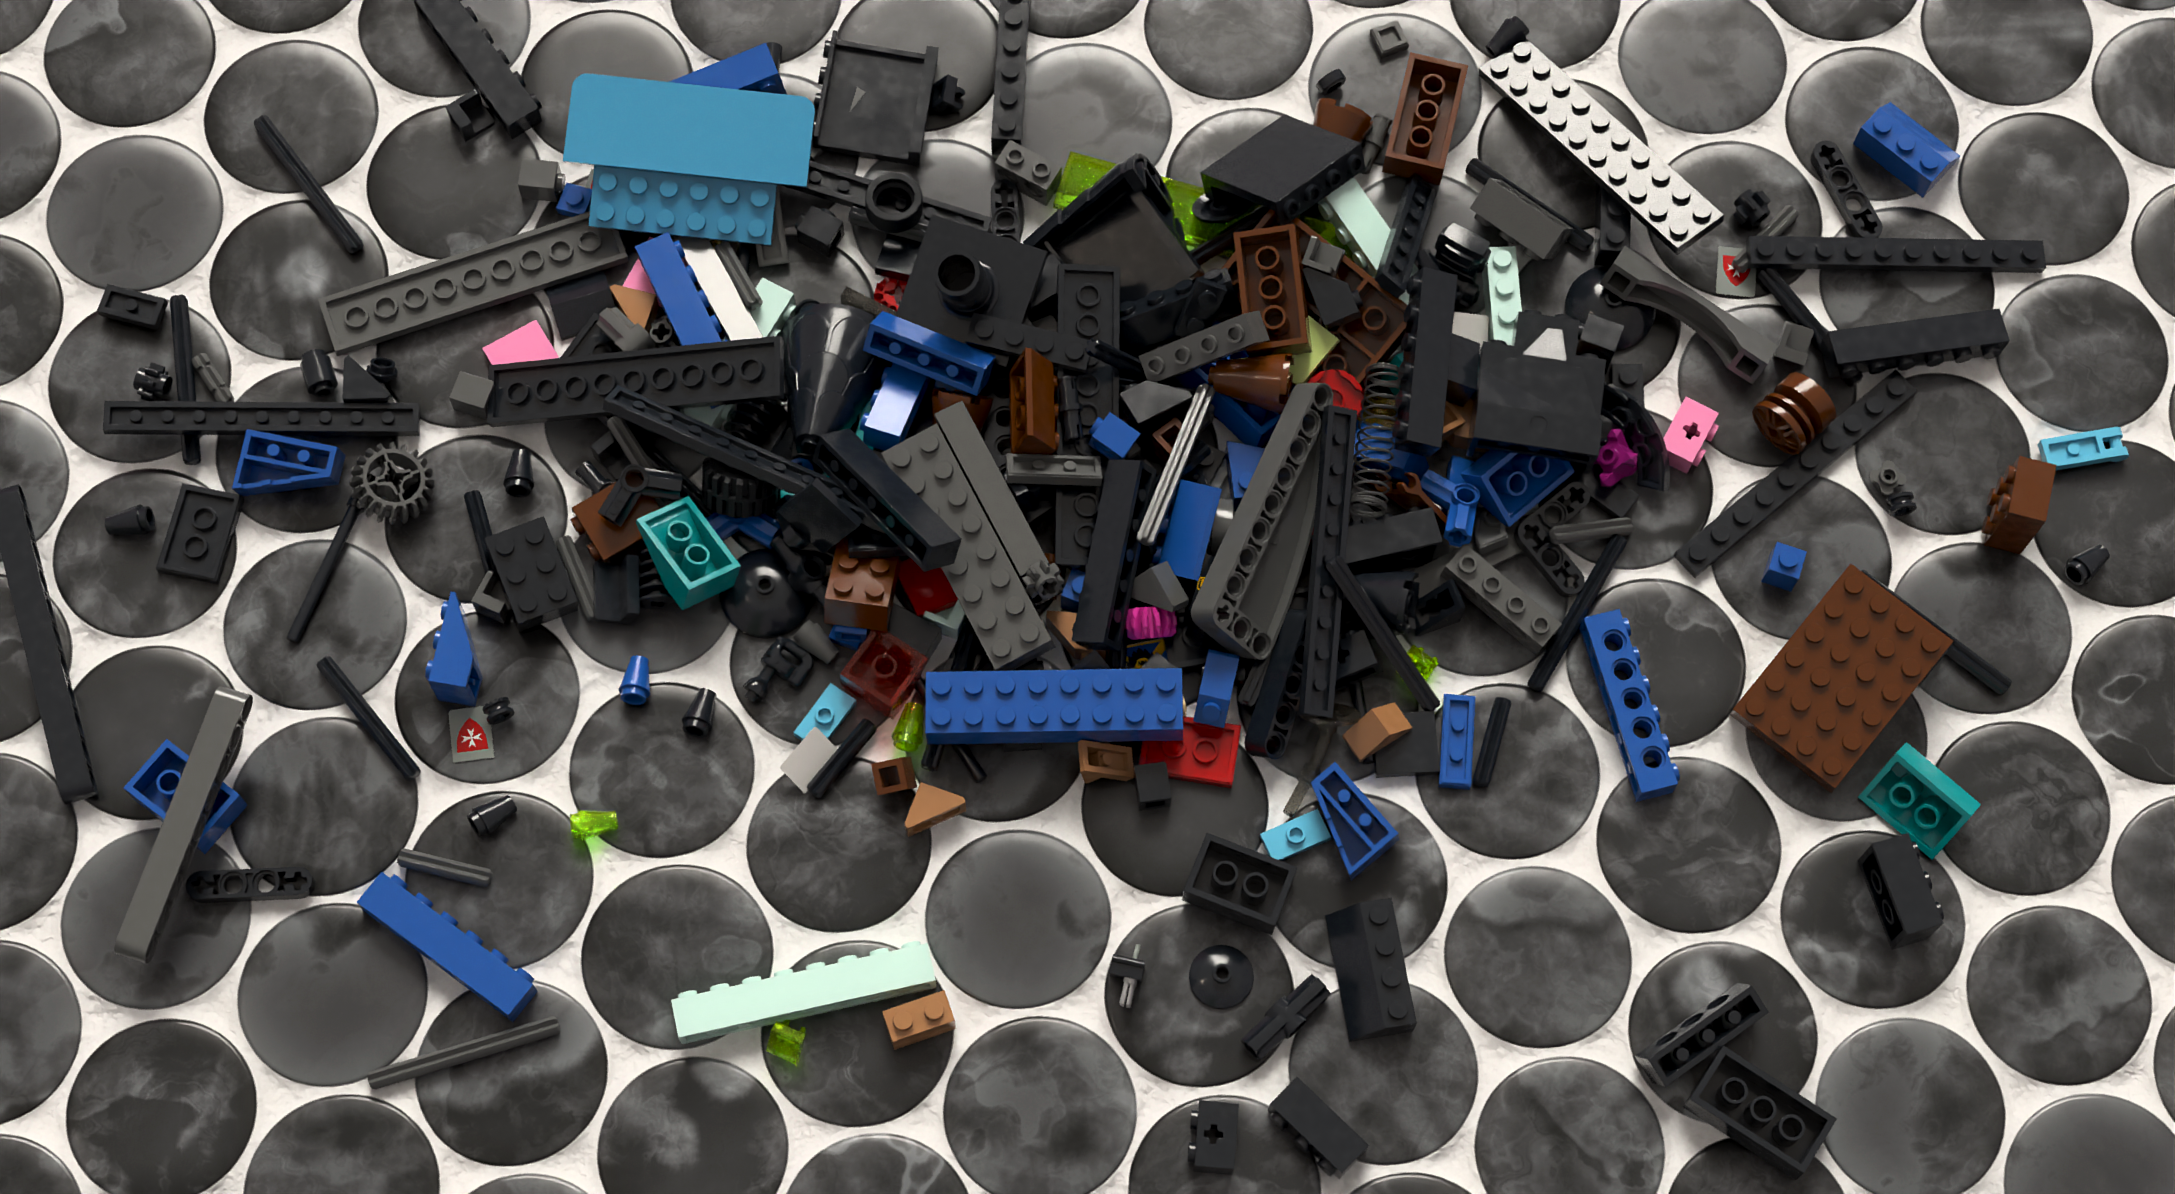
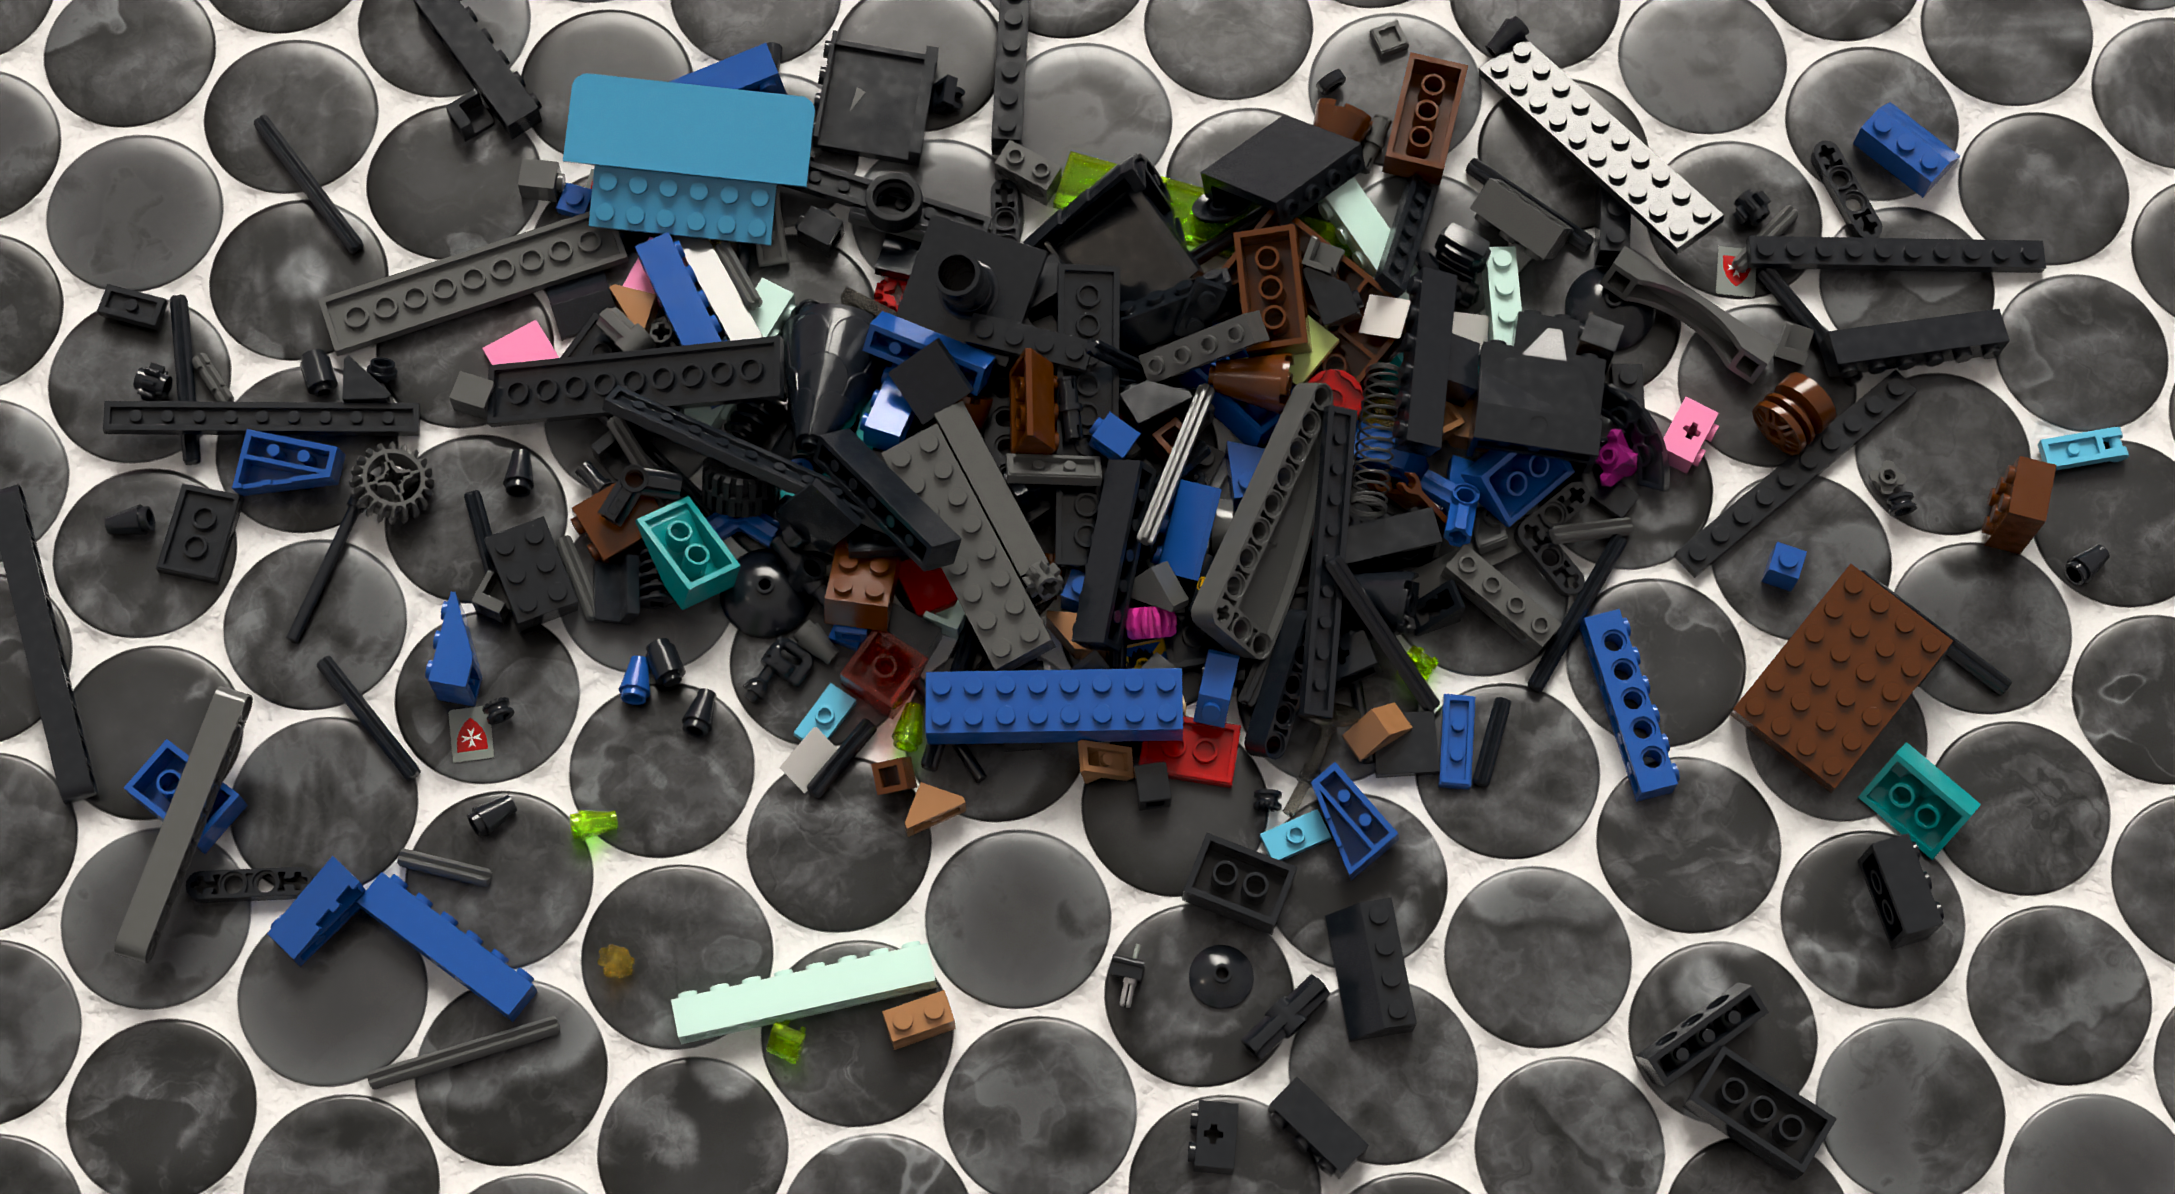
(317, 912): none -> blue wedge
(616, 961): none -> clear yellow plant
(665, 662): none -> black brick
(930, 381): none -> black tile
(1267, 800): none -> black bush
(1384, 316): none -> white sticker

